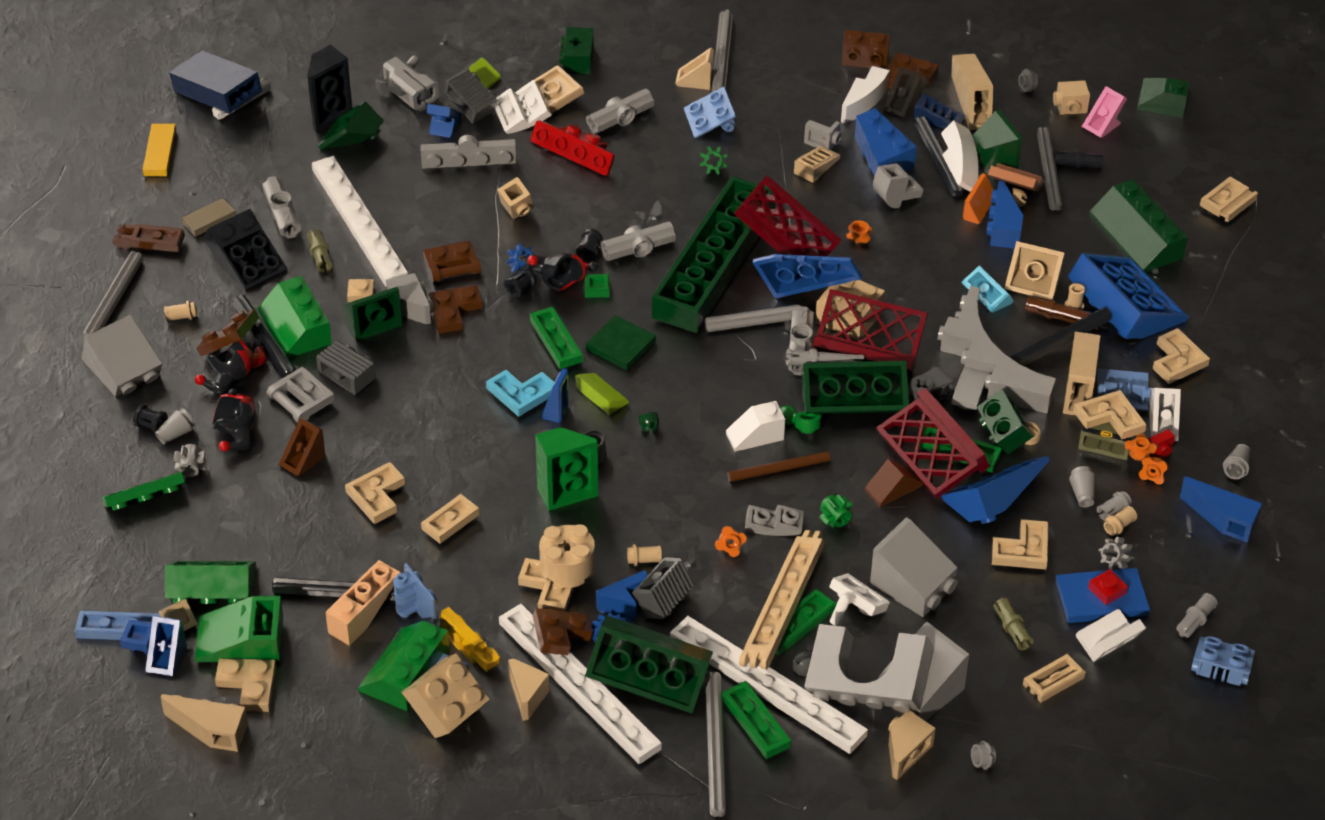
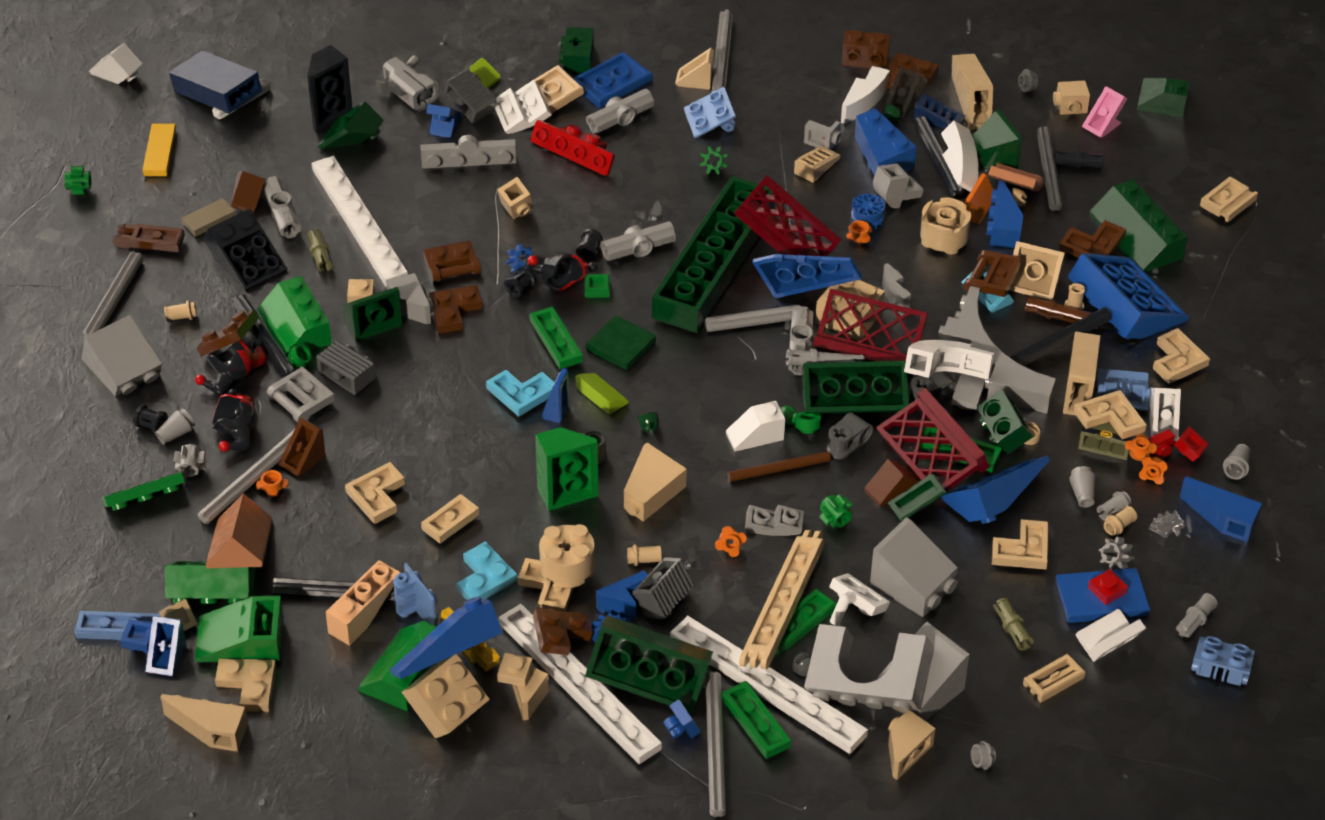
(77, 180): none -> green gear
(117, 65): none -> white slope
(240, 536): none -> nougat slope
(244, 482): none -> light grey axle
(246, 191): none -> reddish brown slope
(271, 483): none -> orange plate
(299, 355): none -> green plate
(458, 632): none -> blue wedge
(490, 574): none -> medium azure plate
(514, 669): none -> tan plate
(612, 79): none -> blue tile
(652, 482): none -> tan slope
(680, 721): none -> blue tile
(848, 436): none -> dark grey piece
(868, 209): none -> blue wheel
(892, 113): none -> dark green hinge
(893, 288): none -> light grey slope
(917, 497): none -> dark green tile
(943, 355): none -> white arch
(945, 225): none -> tan brick
(1000, 275): none -> reddish brown plate
(1102, 242): none -> reddish brown plate
(1167, 524): none -> clear piece
(1191, 444): none -> red plate

